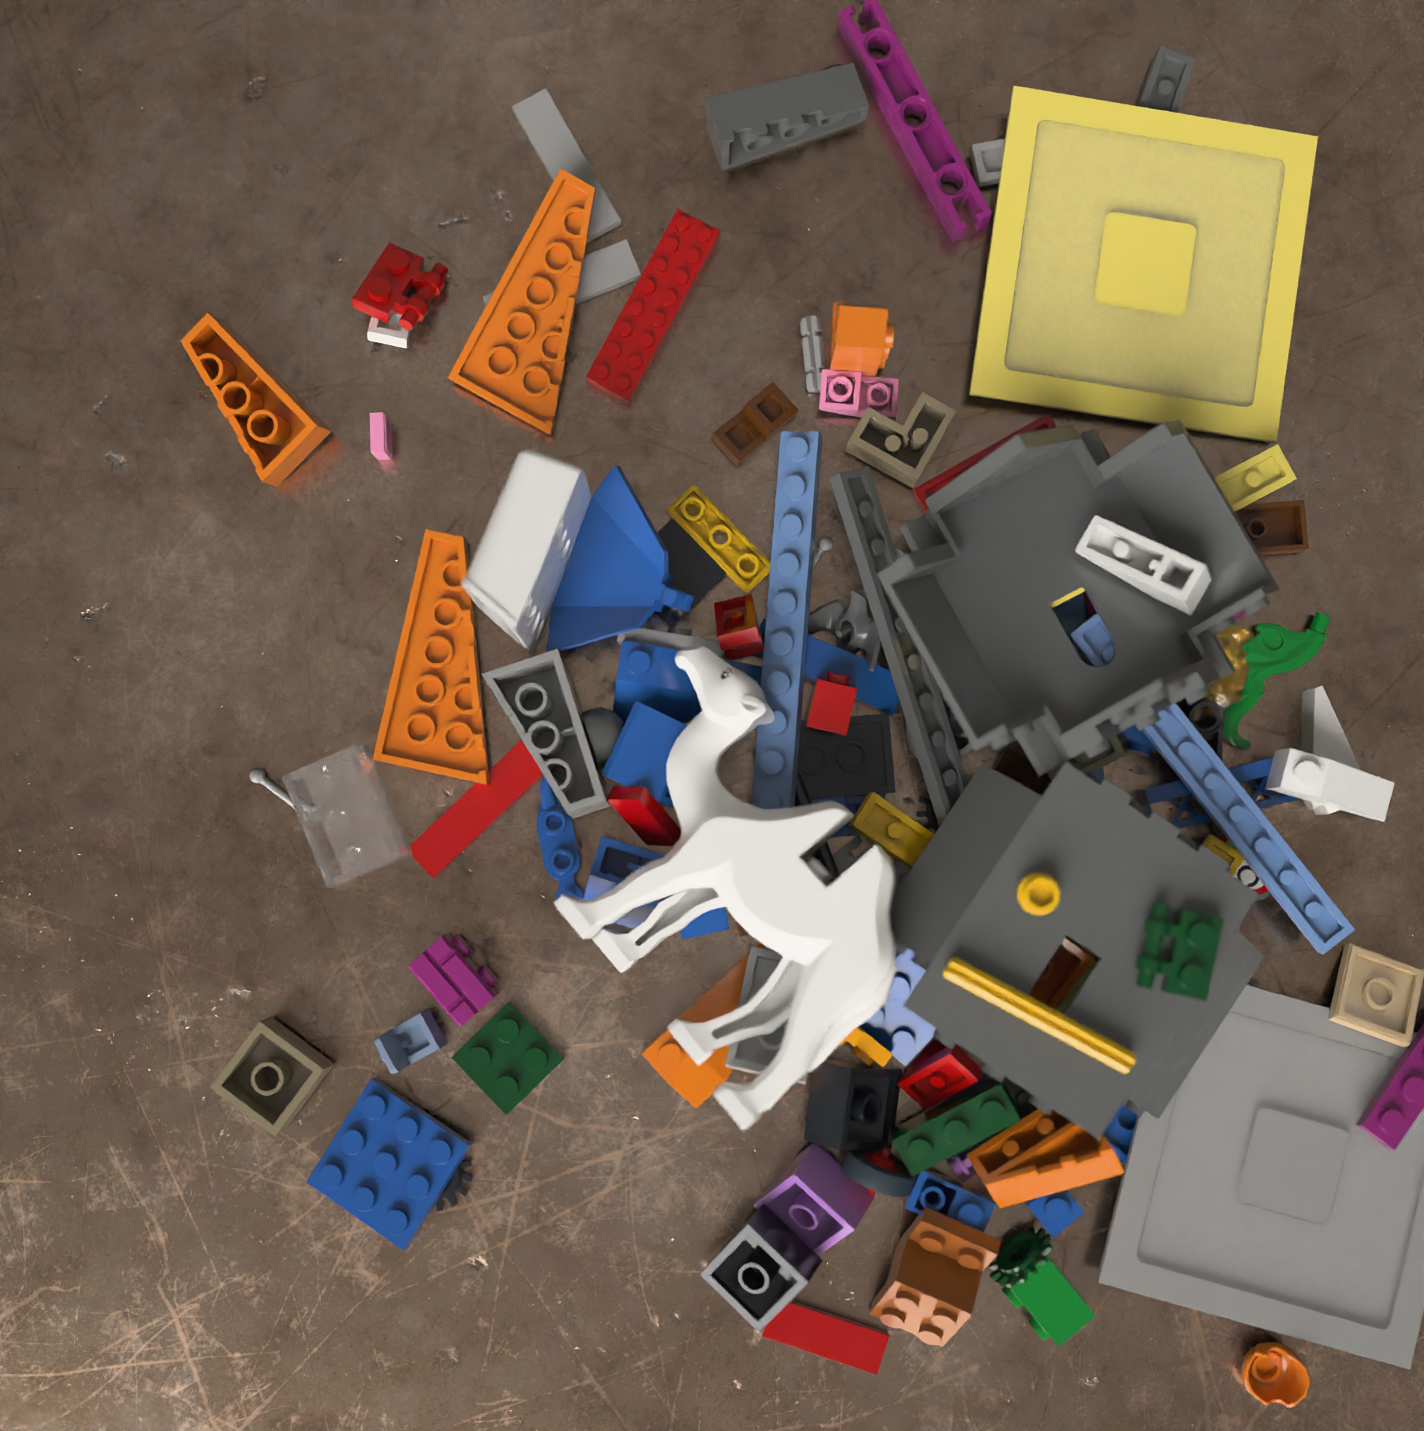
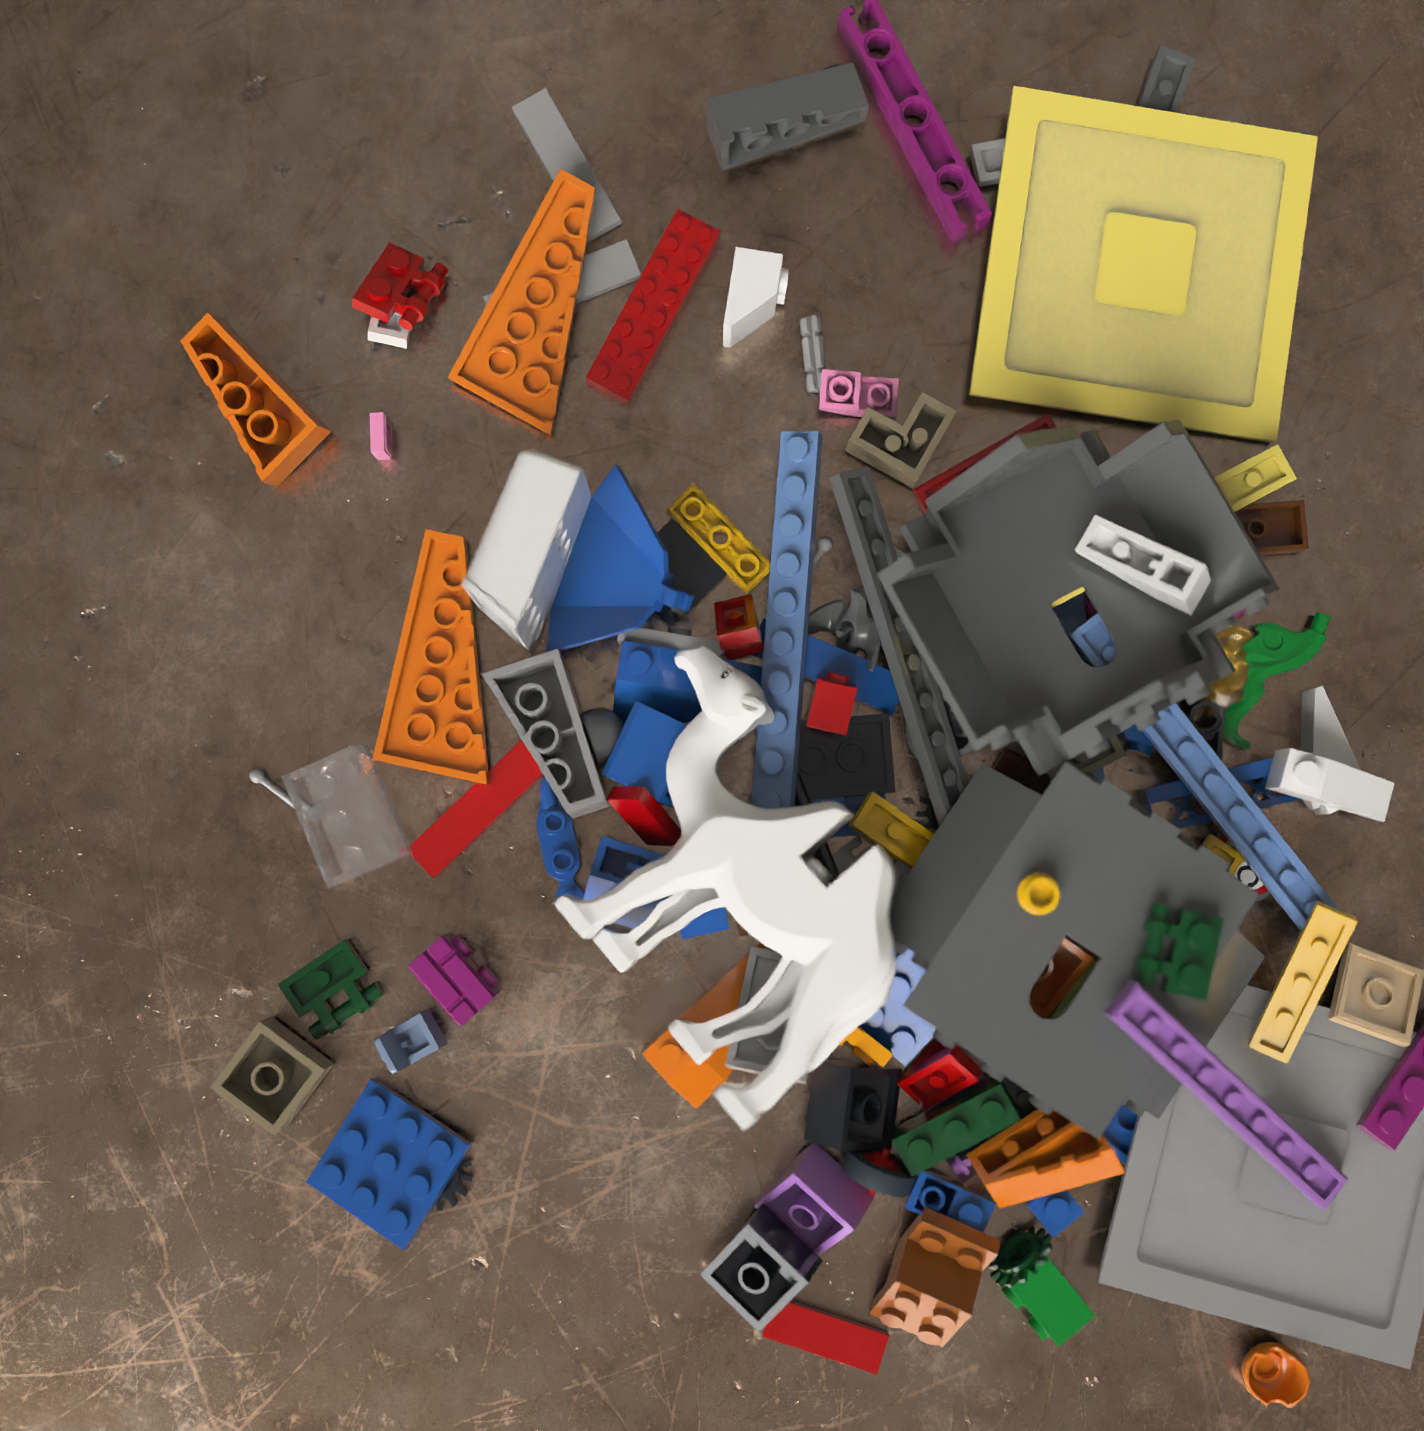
(324, 978): none -> dark green plate
(508, 1057): dark green plate -> none
(753, 292): none -> white slope
(754, 424): reddish brown slope -> none
(860, 338): orange wedge -> none
(1039, 1015): yellow axle -> none
(1225, 1094): none -> medium lavender tile
(1302, 981): none -> yellow plate

